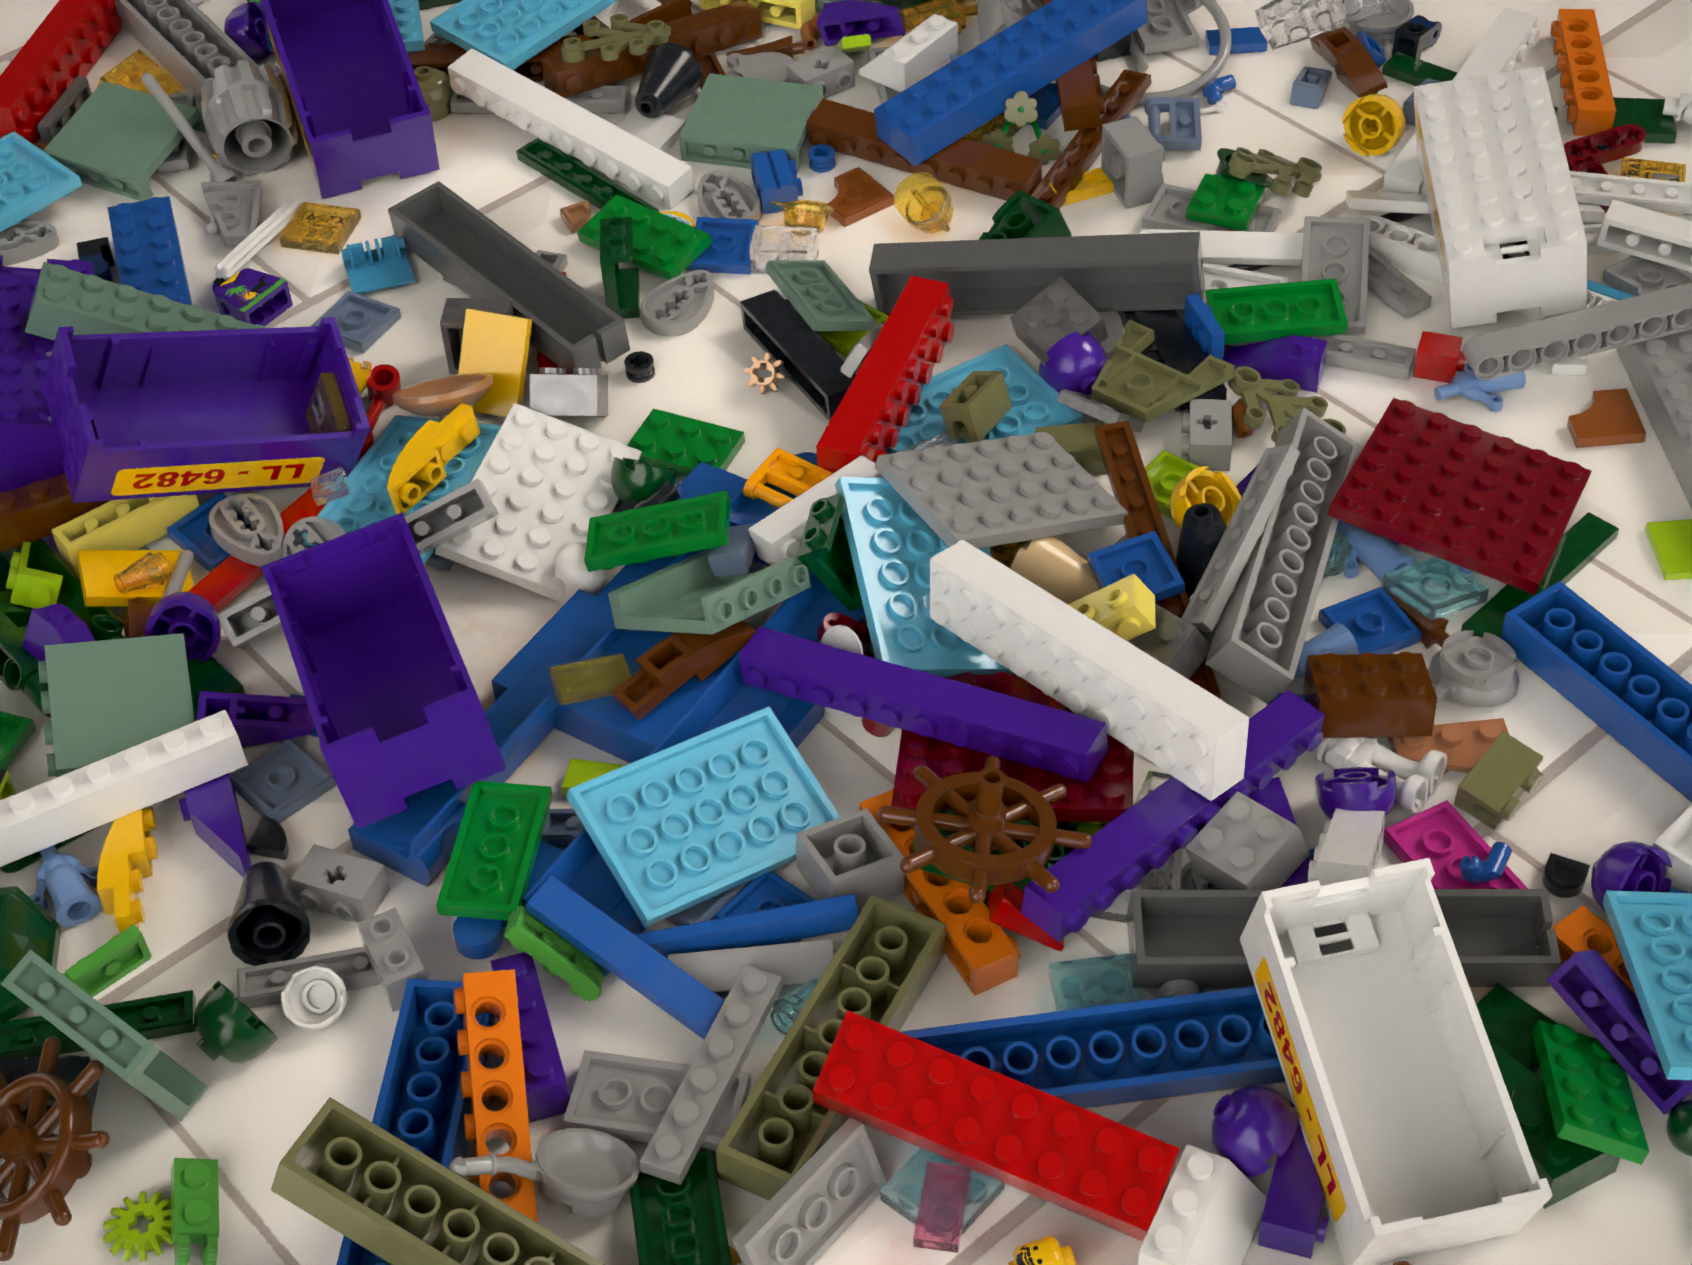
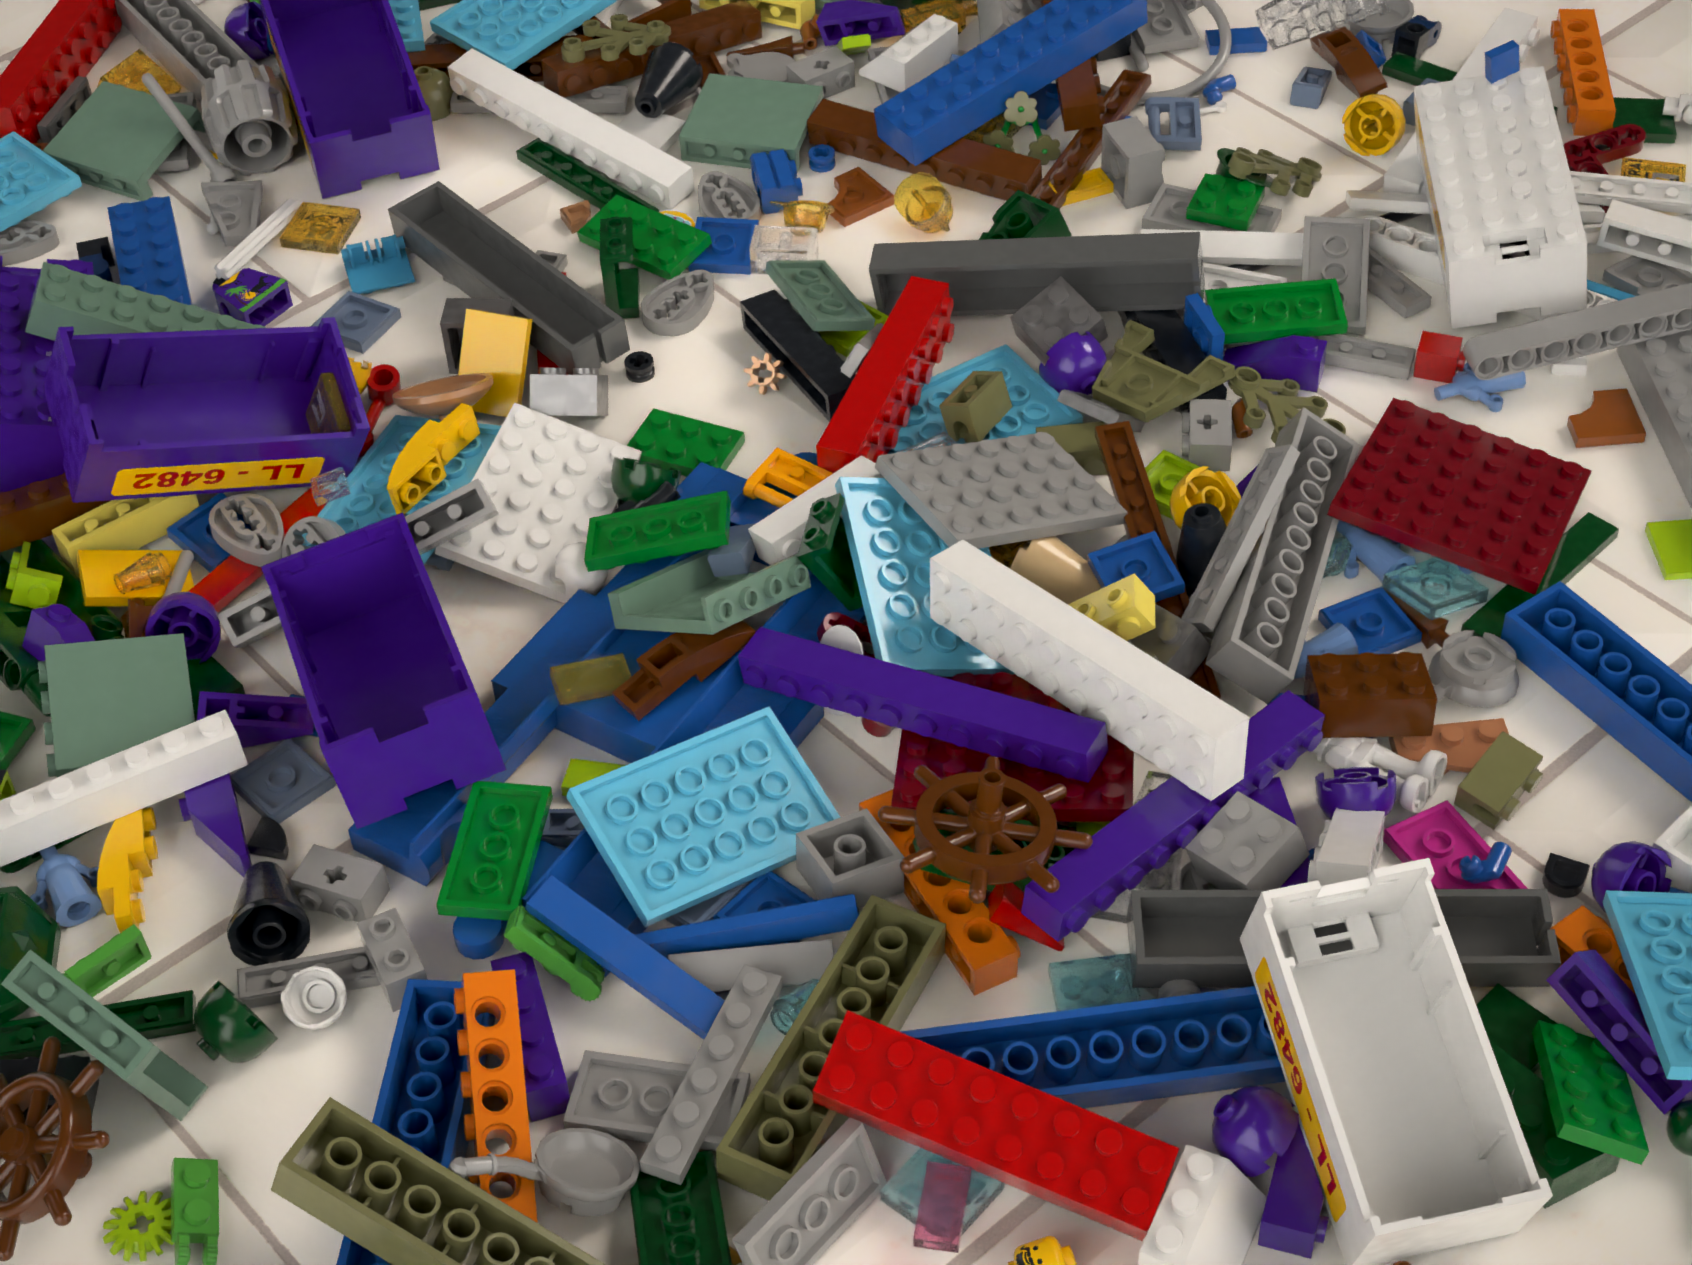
(1502, 61): none -> blue tile

